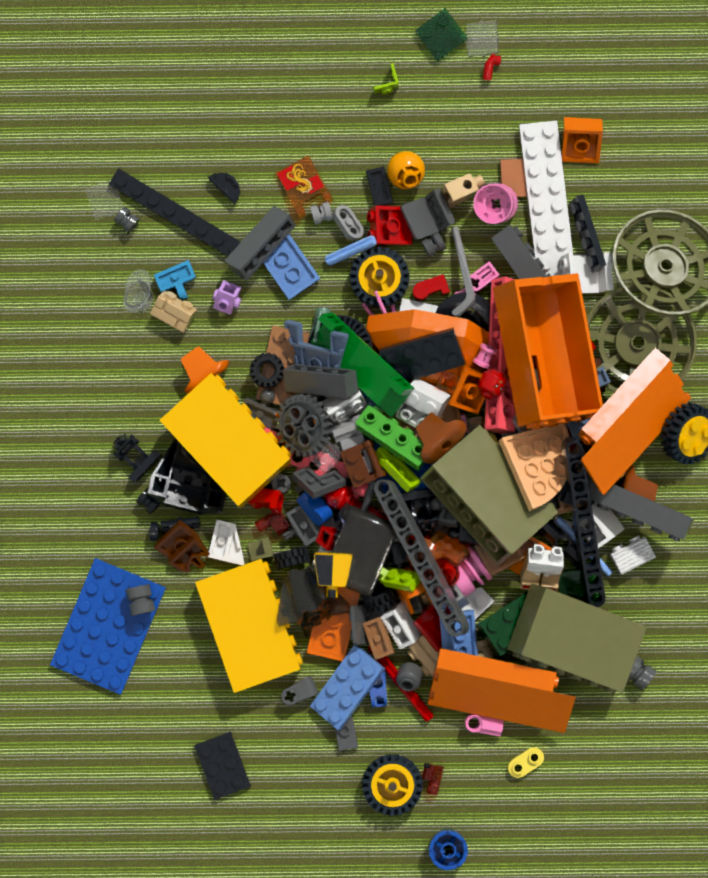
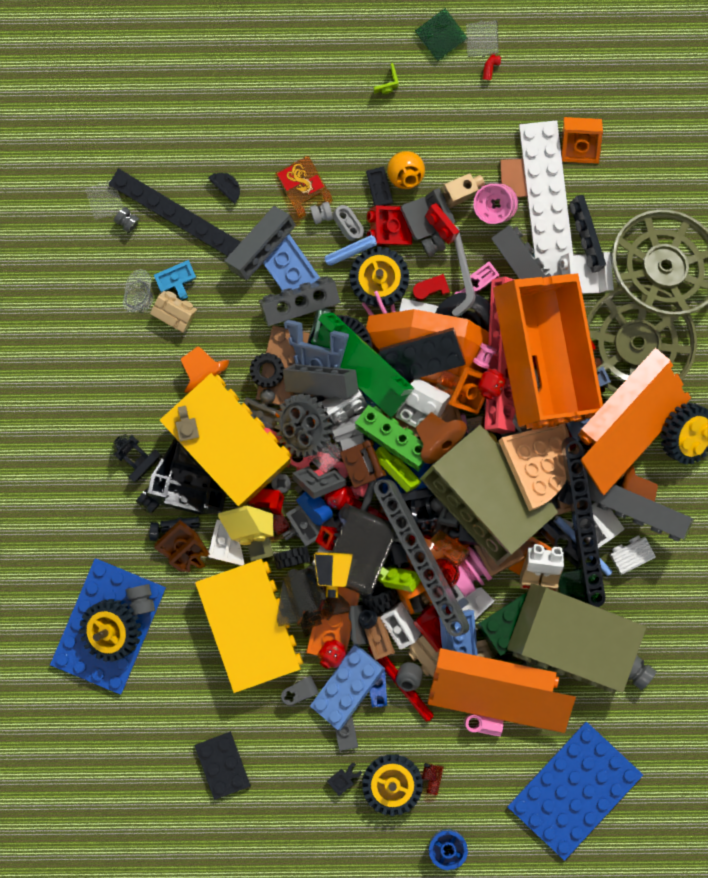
(110, 630): none -> wheel
(187, 427): none -> dark tan plate
(227, 297): lavender brick -> none
(247, 524): none -> light yellow slope
(328, 297): none -> dark grey brick
(331, 654): none -> red head
(342, 780): none -> black plate
(367, 619): none -> black plate
(442, 223): none -> red plate
(525, 761): light yellow plate -> none
(575, 790): none -> blue plate

